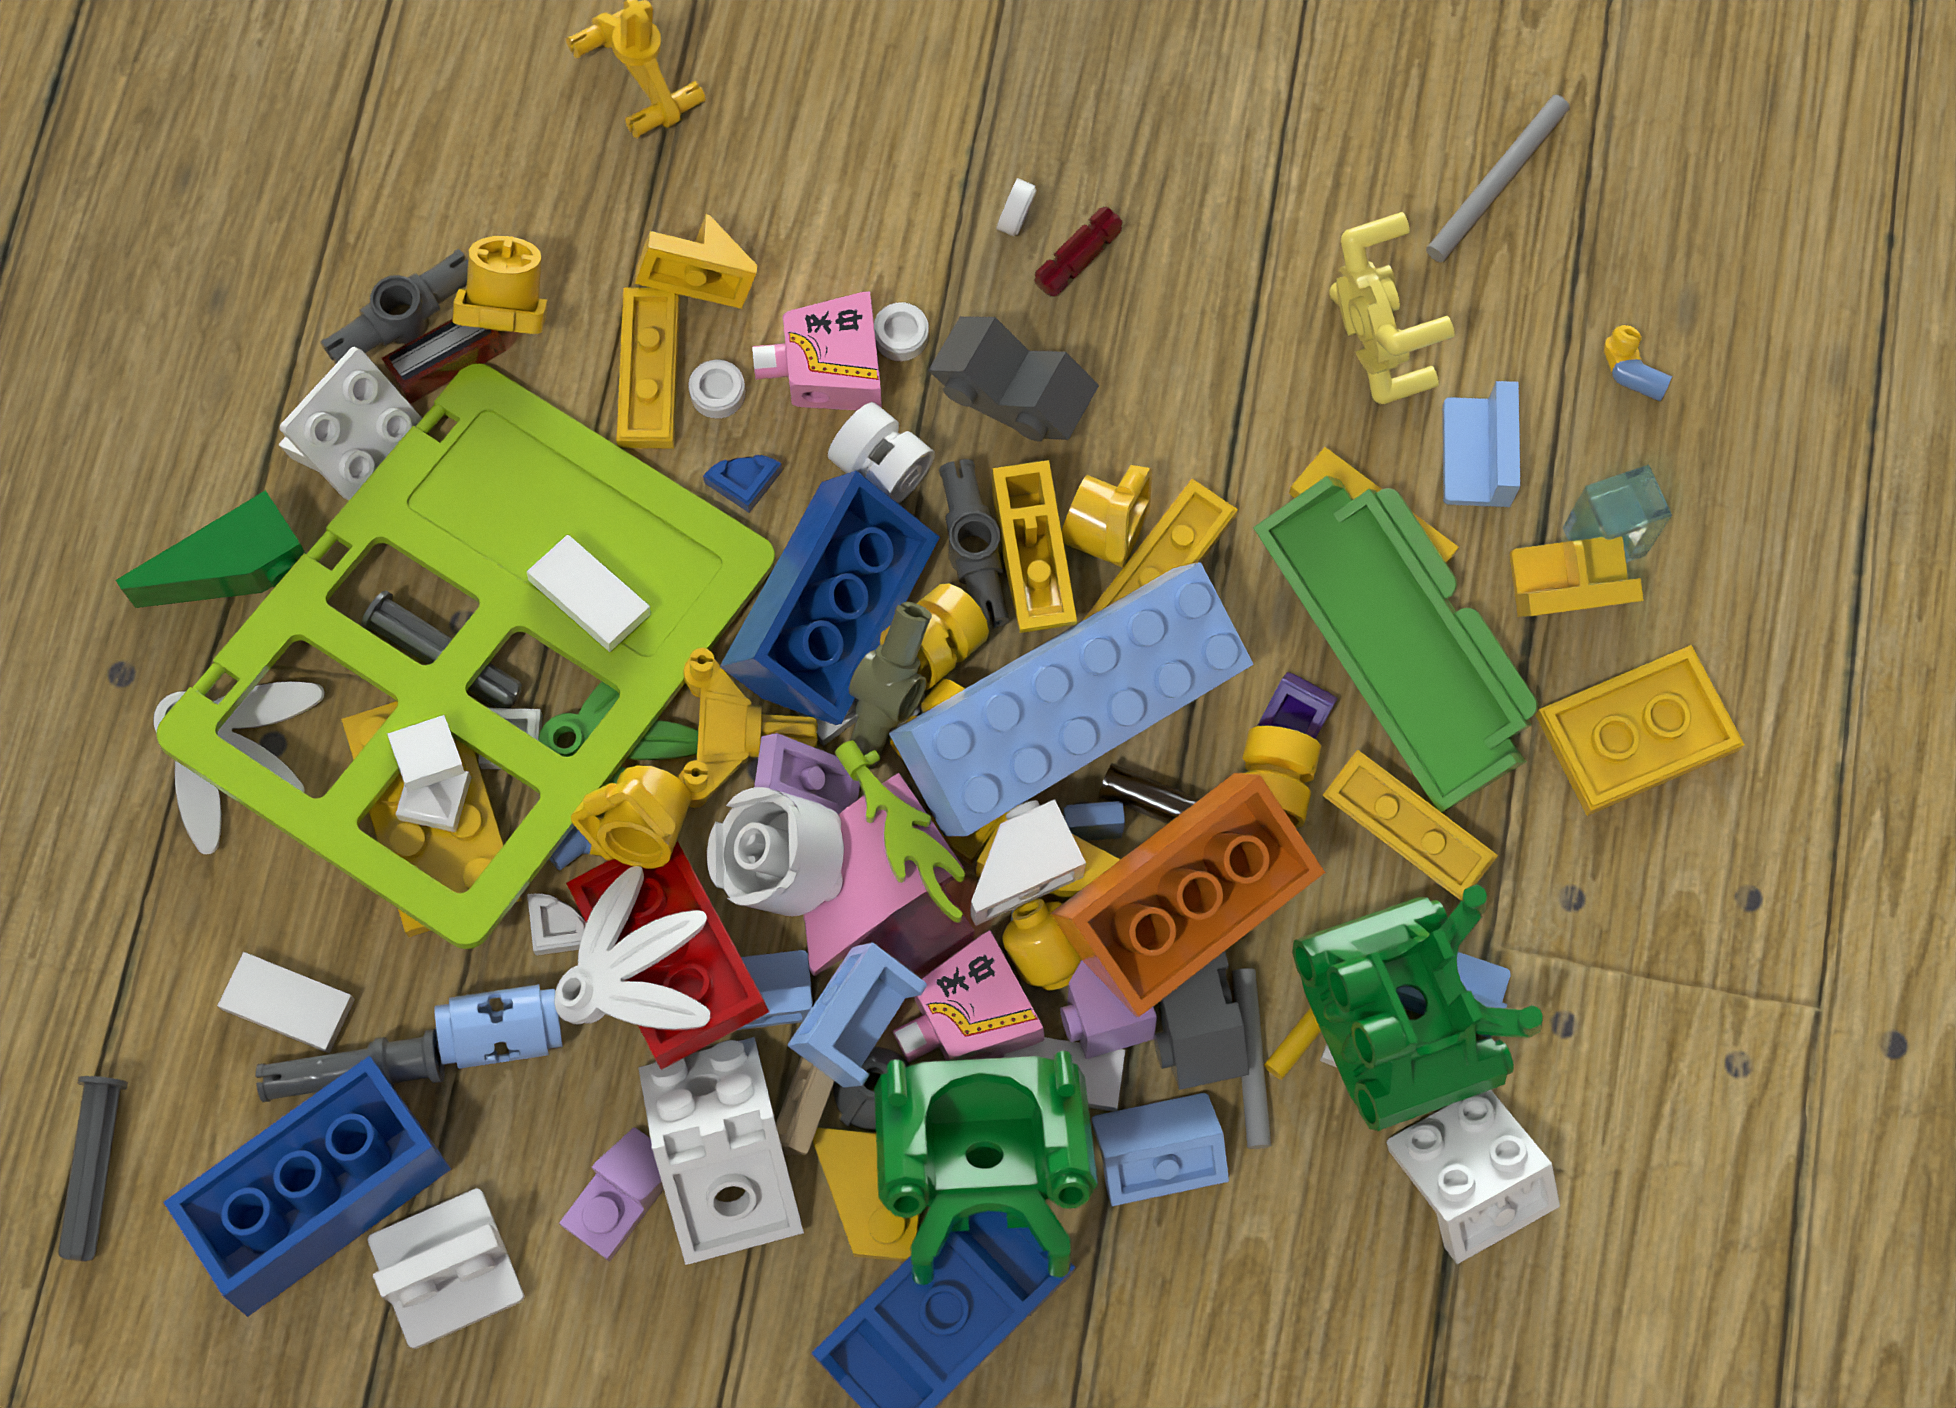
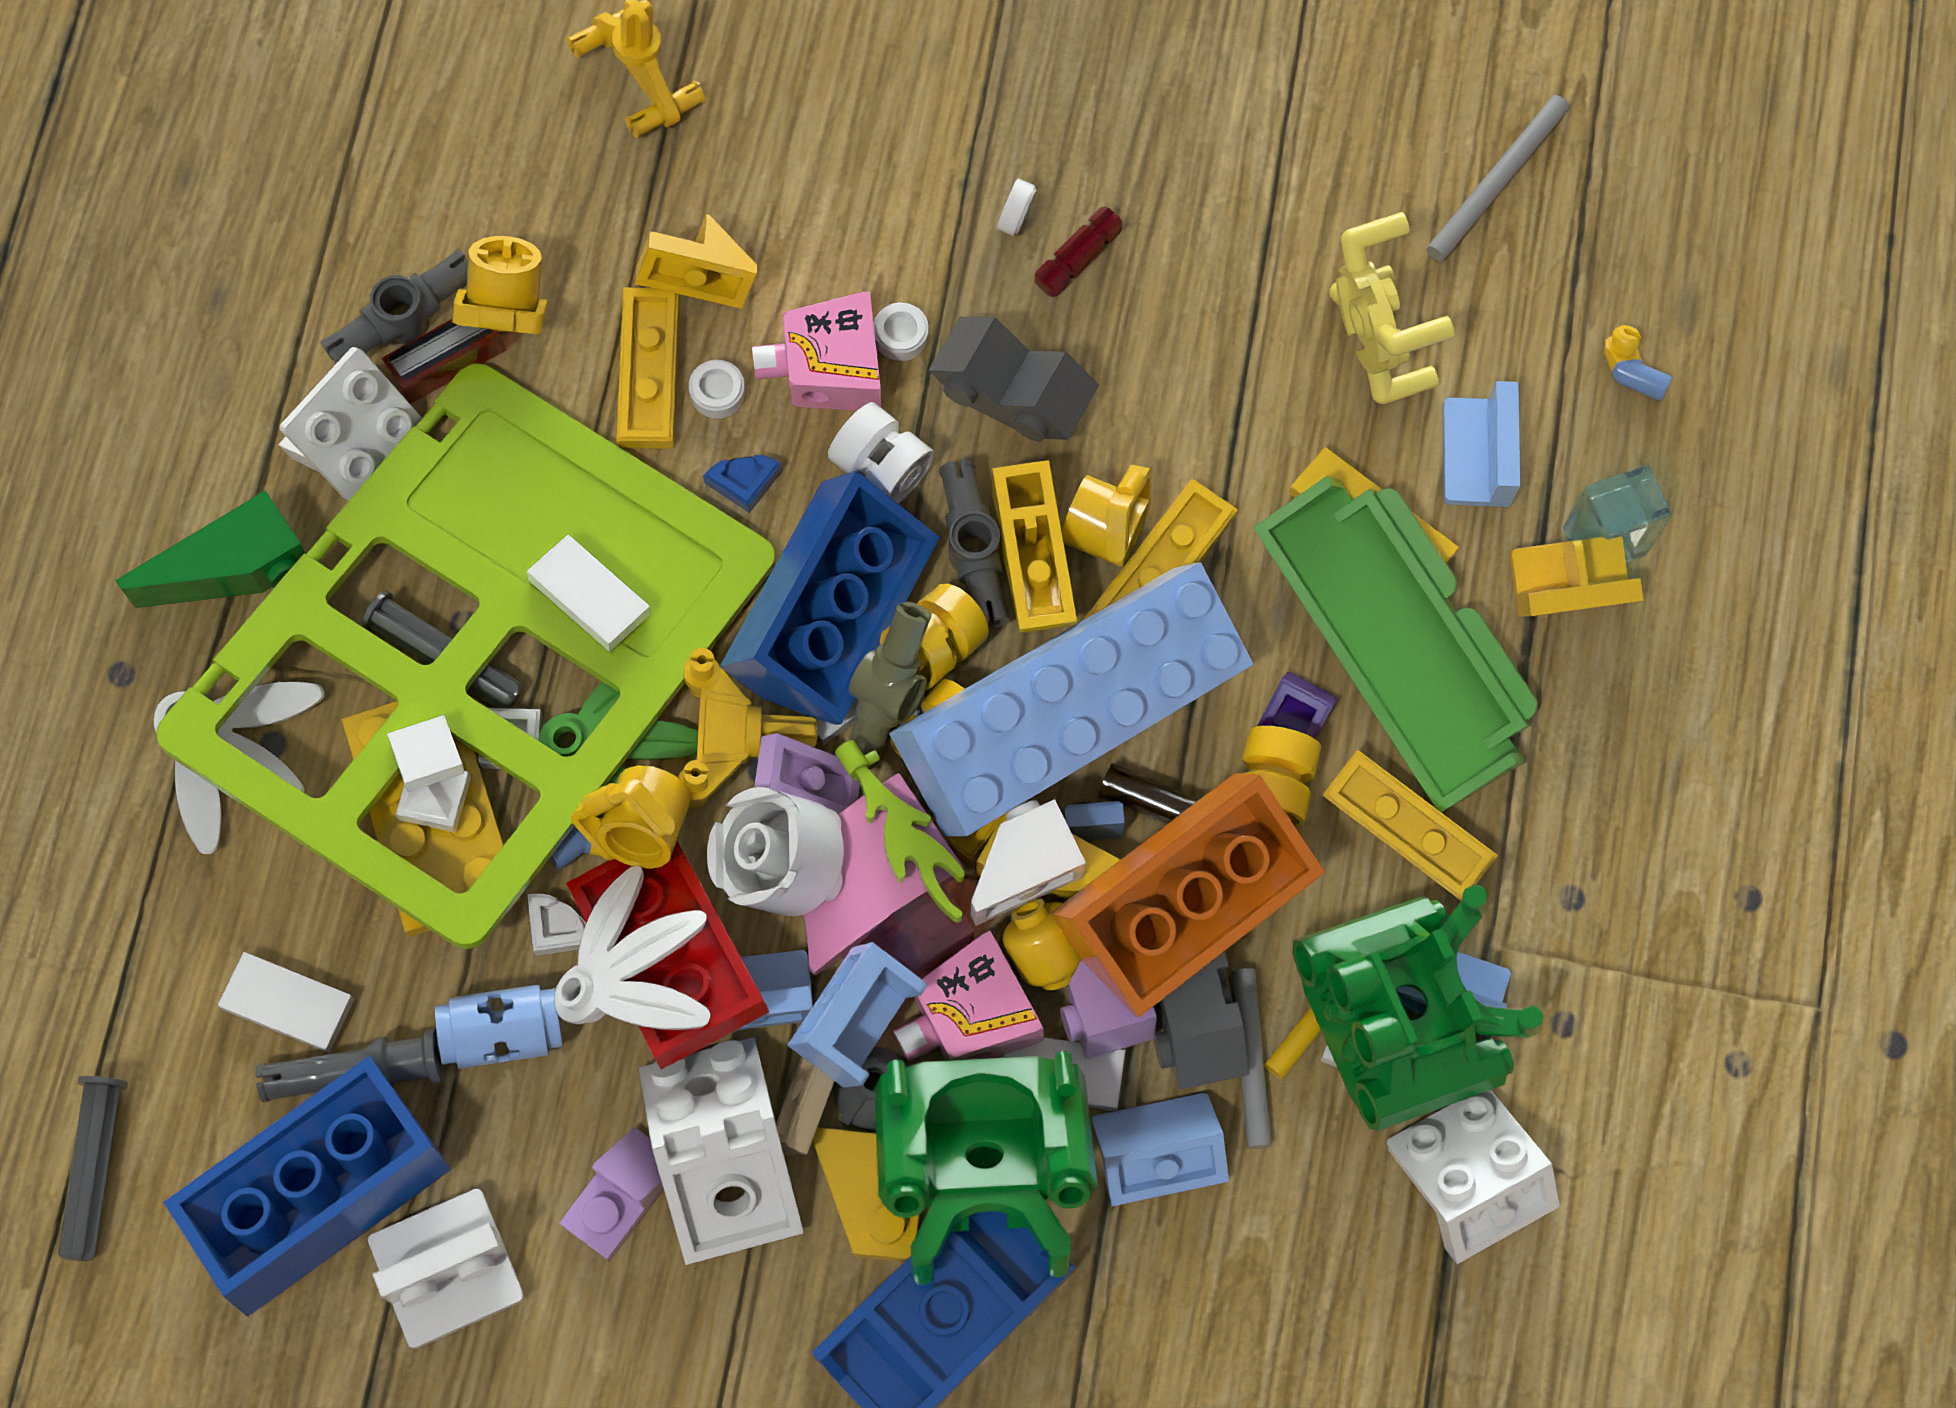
(1639, 730): yellow tile -> none

